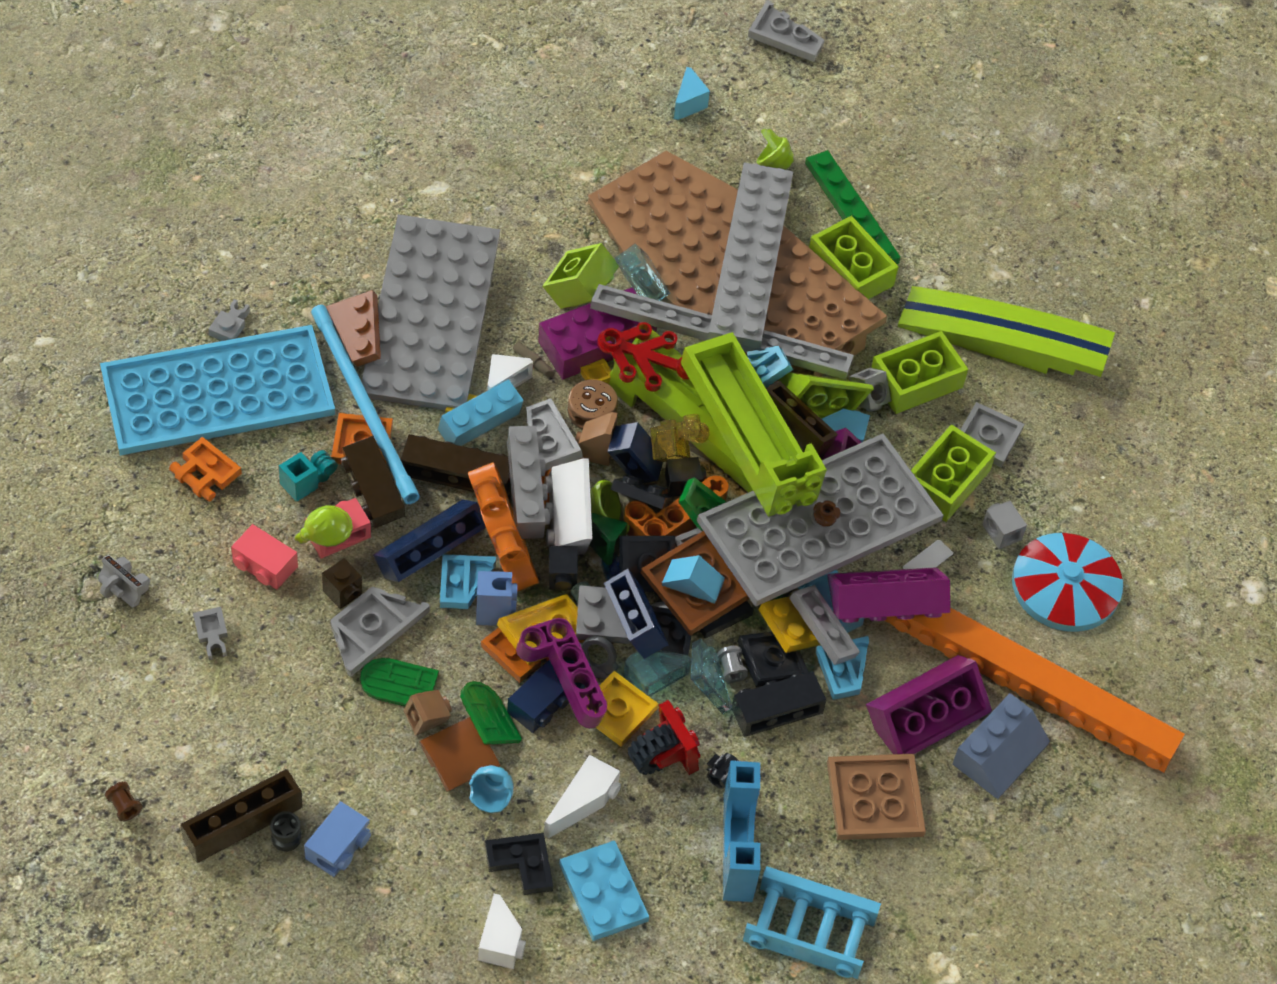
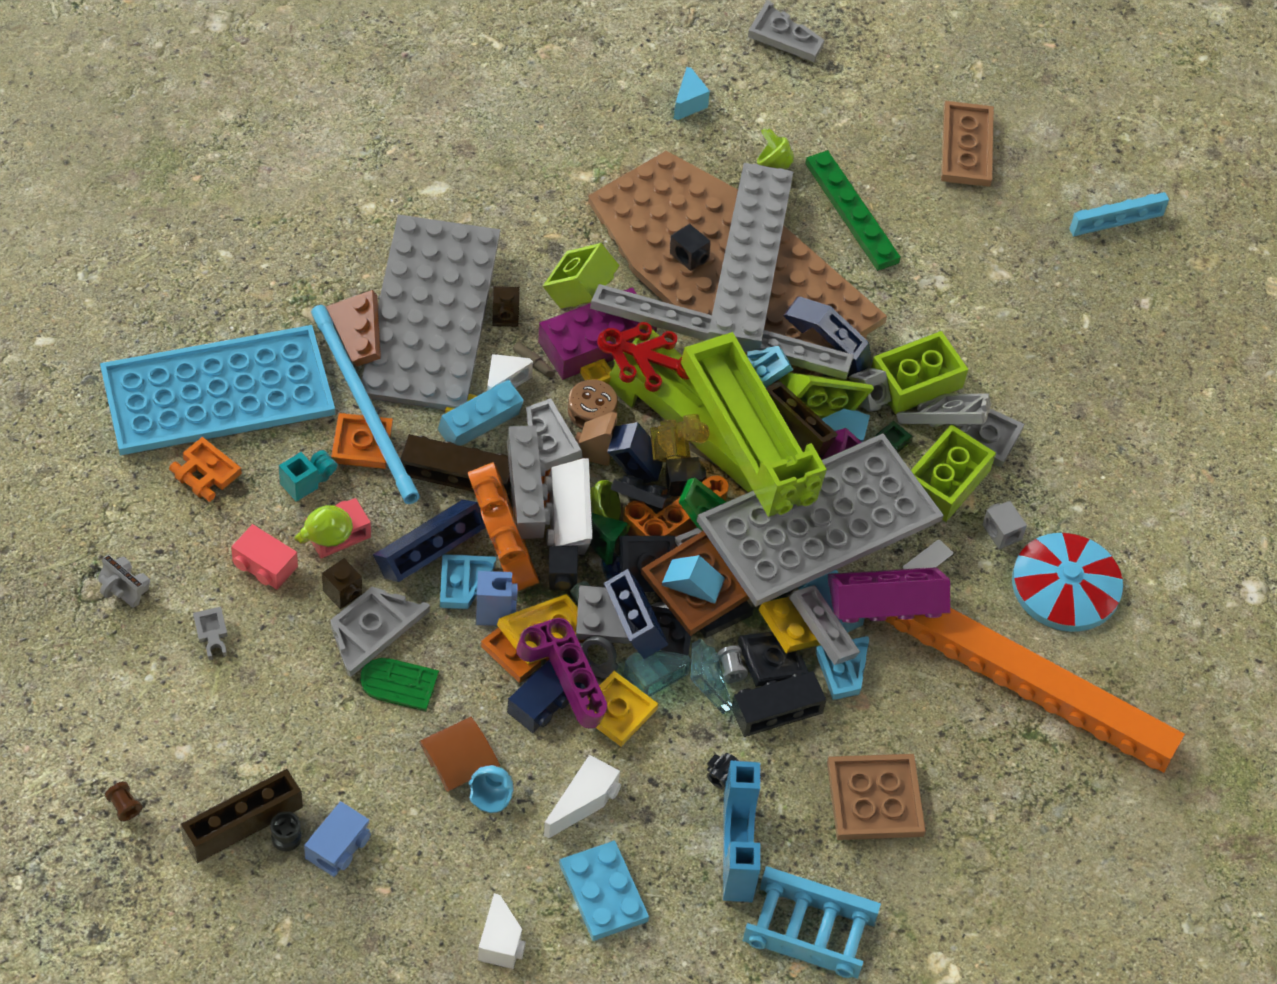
(229, 325): light grey plate -> none
(372, 482): dark brown brick -> none
(427, 711): medium nougat slope -> none
(489, 714): green window -> none
(505, 306): none -> dark brown brick
(525, 853): black plate -> none
(641, 273): clear light blue slope -> none
(666, 744): plate -> none
(690, 247): none -> black brick
(823, 518): reddish brown plate -> none
(833, 328): none -> slope
(855, 257): lime brick -> none
(896, 435): none -> dark green tile
(930, 706): magenta slope -> none
(949, 409): none -> light grey wing
(967, 143): none -> medium nougat plate
(1002, 746): sand blue slope -> none
(1008, 331): lime slope -> none
(1119, 214): none -> medium azure plate

